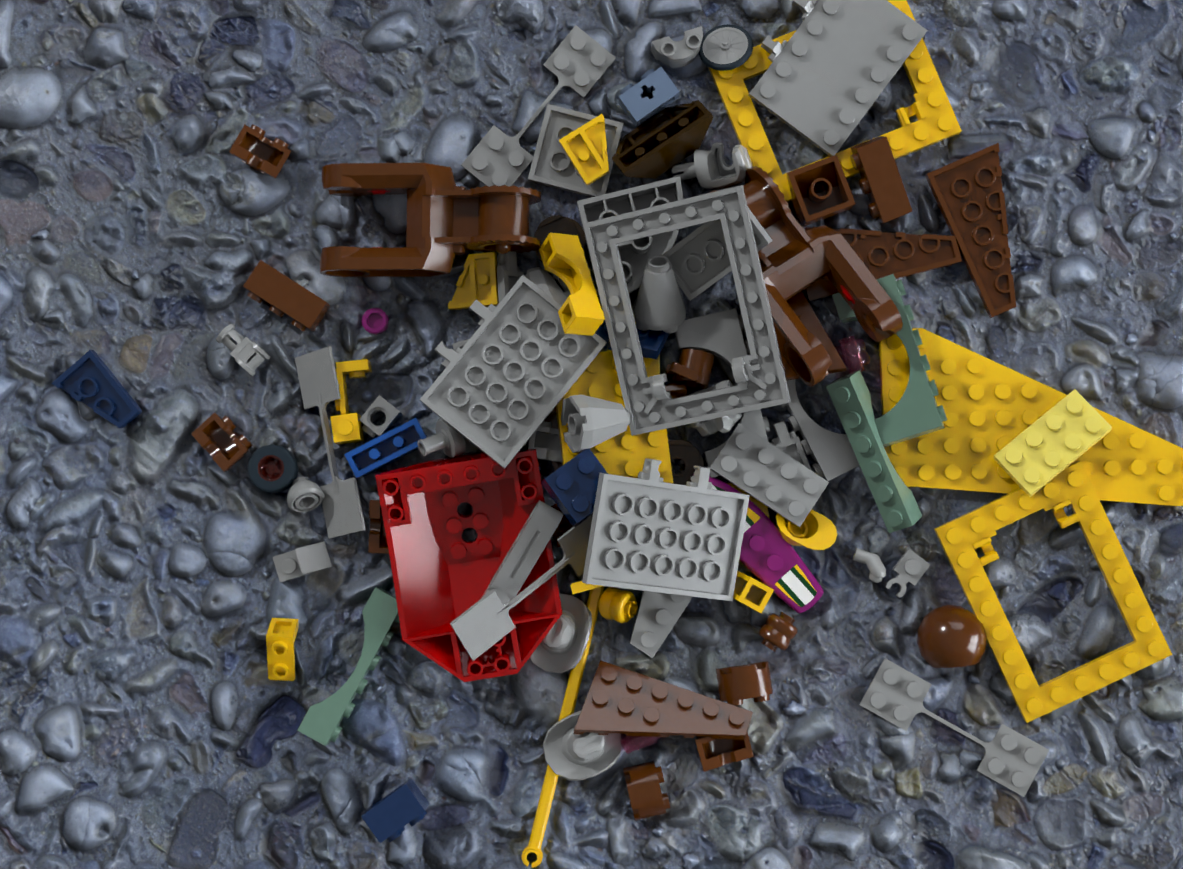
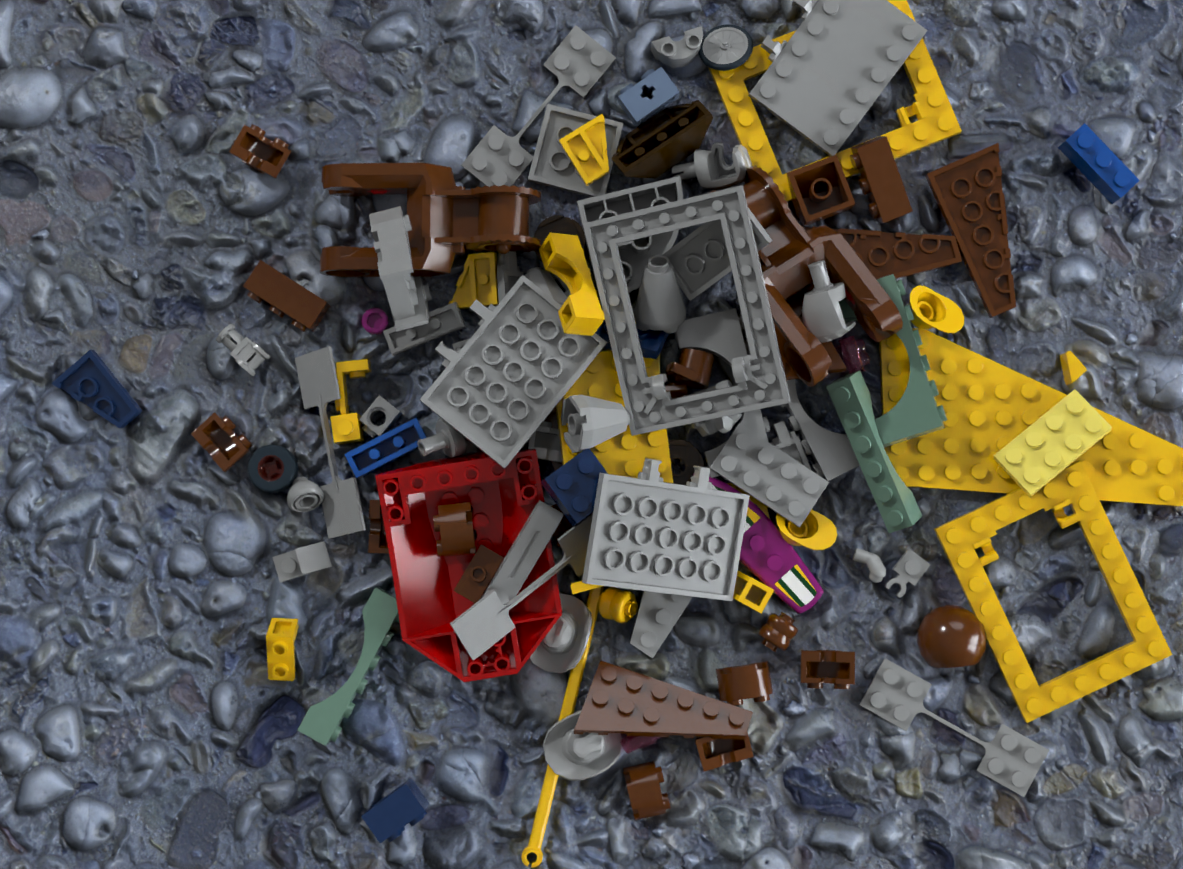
(405, 294): none -> light grey wedge
(440, 323): none -> light grey tile
(455, 529): none -> reddish brown cylinder
(478, 574): none -> reddish brown plate
(821, 306): none -> light grey piece
(828, 667): none -> reddish brown cylinder
(934, 311): none -> yellow piece
(1071, 367): none -> yellow slope
(1098, 164): none -> blue brick

